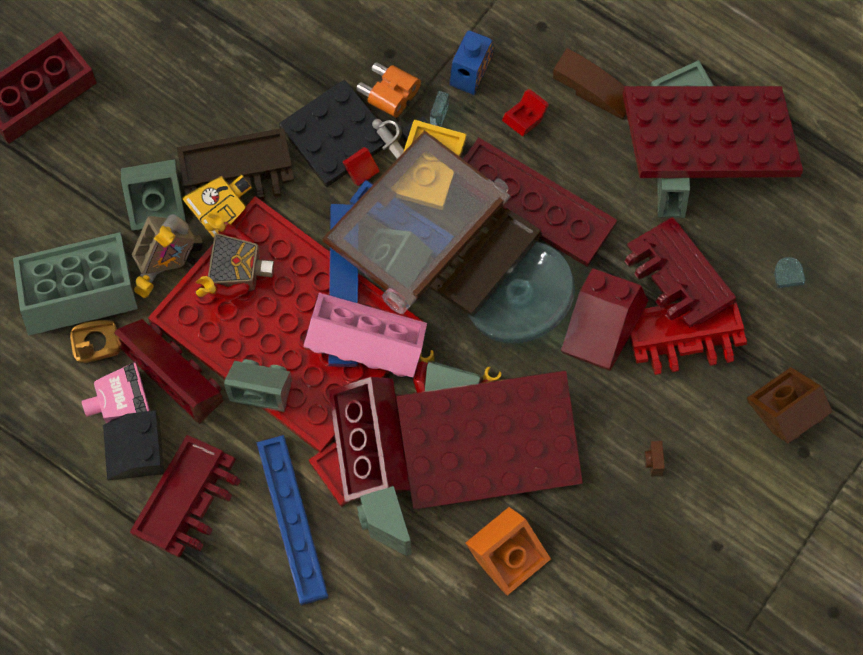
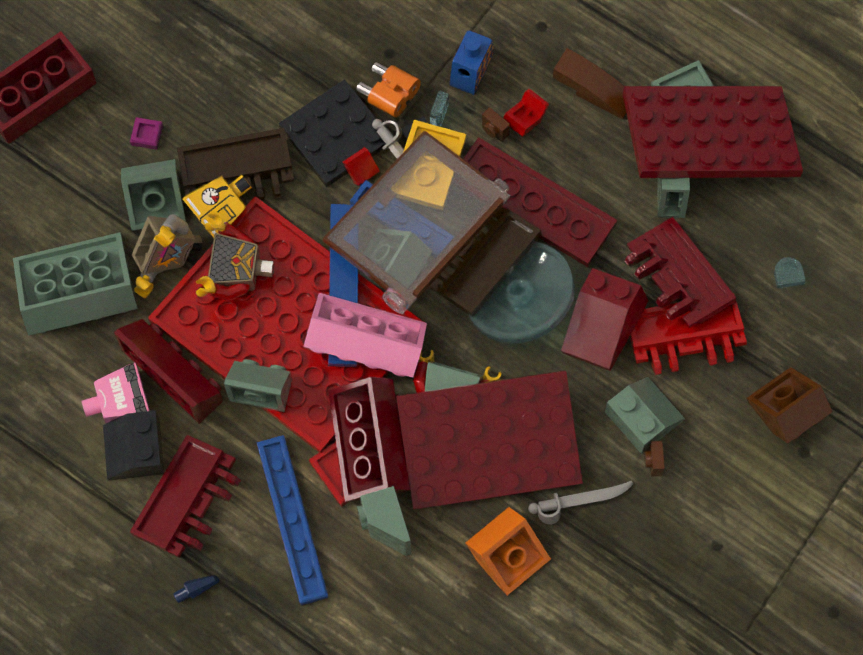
(84, 351): pearl gold piece -> none
(146, 133): none -> magenta tile
(195, 587): none -> dark blue bar
(495, 125): none -> reddish brown plate
(574, 500): none -> light grey sword
(643, 413): none -> sand green slope

